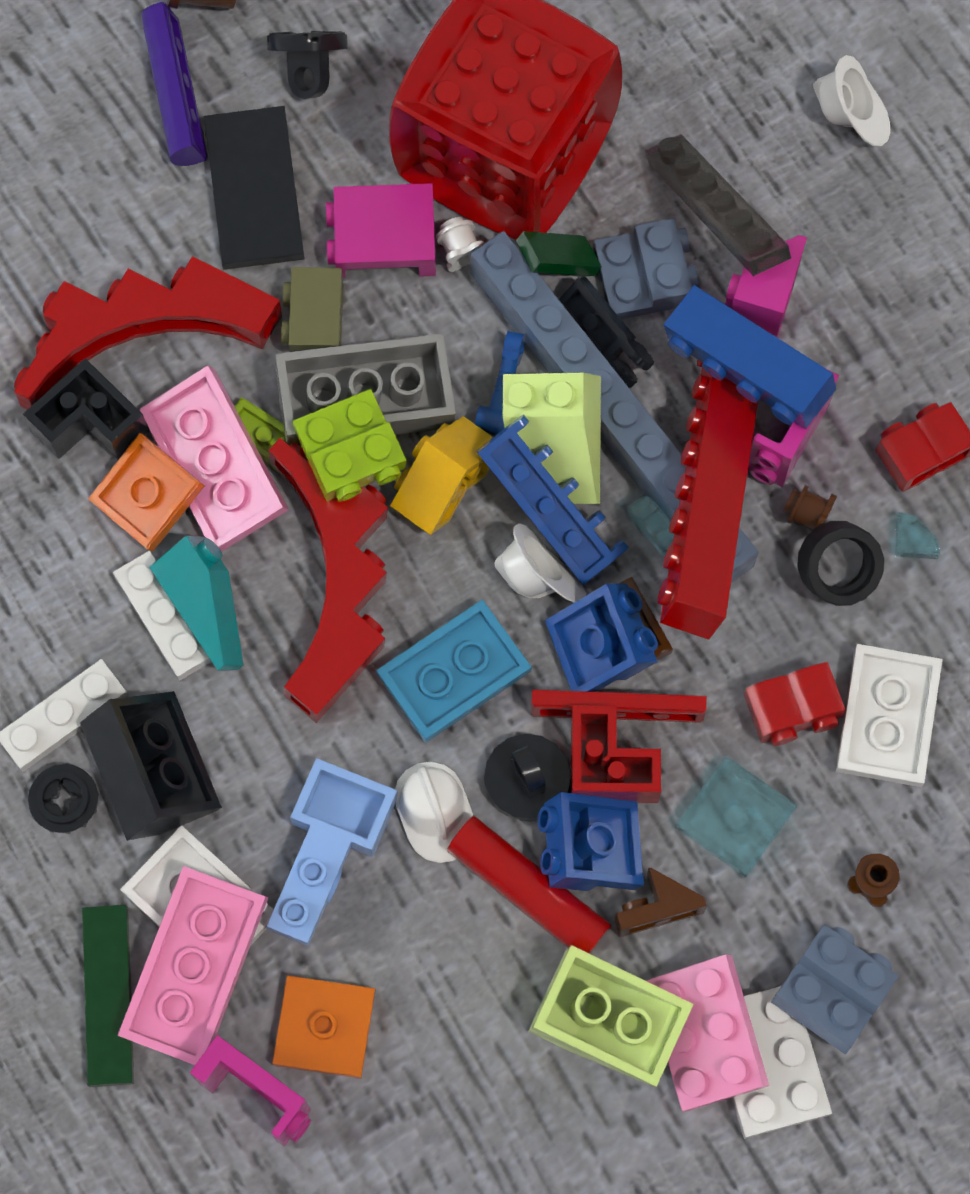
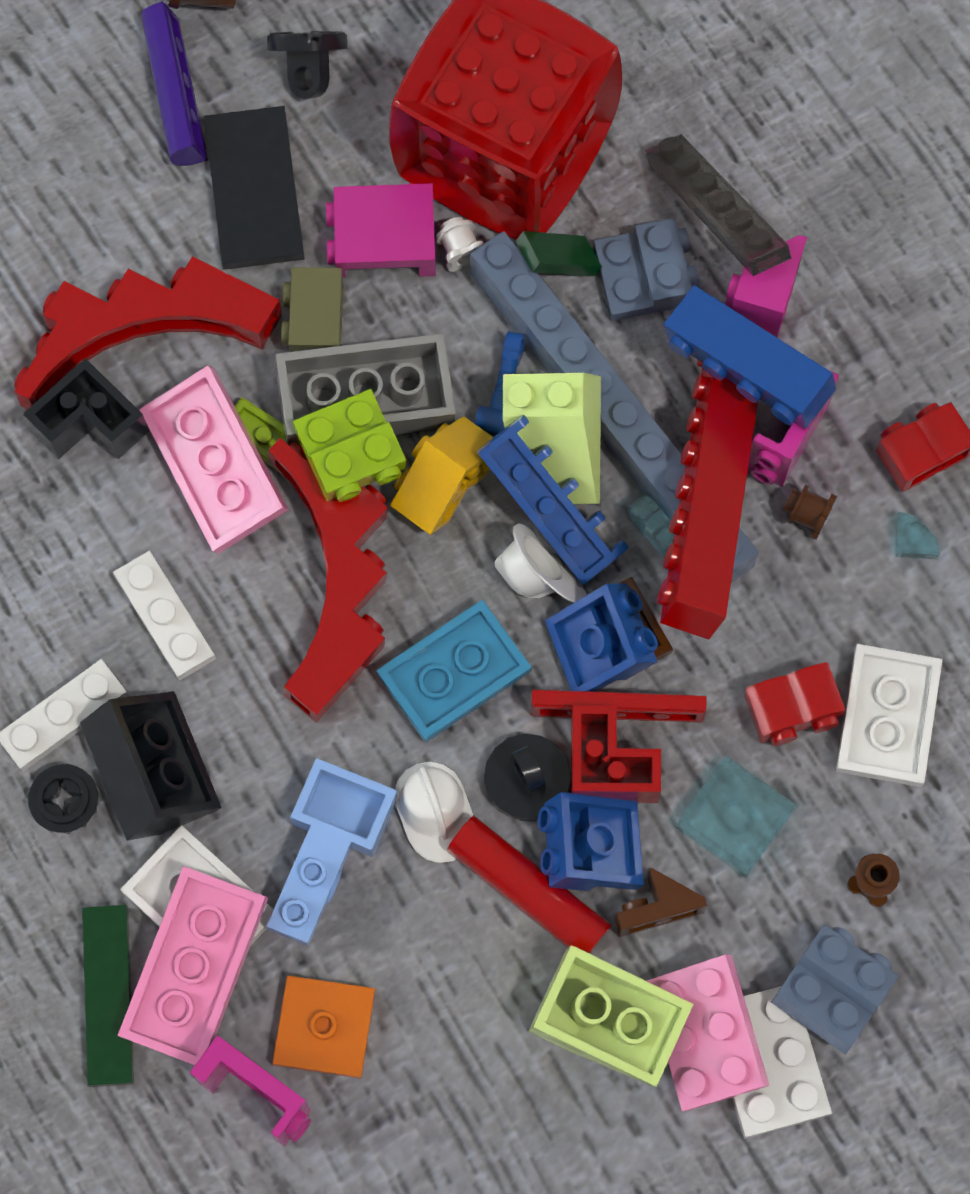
(146, 492): orange plate -> none
(203, 596): teal slope -> none
(605, 329): black hinge -> none
(852, 102): white piece -> none
(868, 575): black tyre -> none

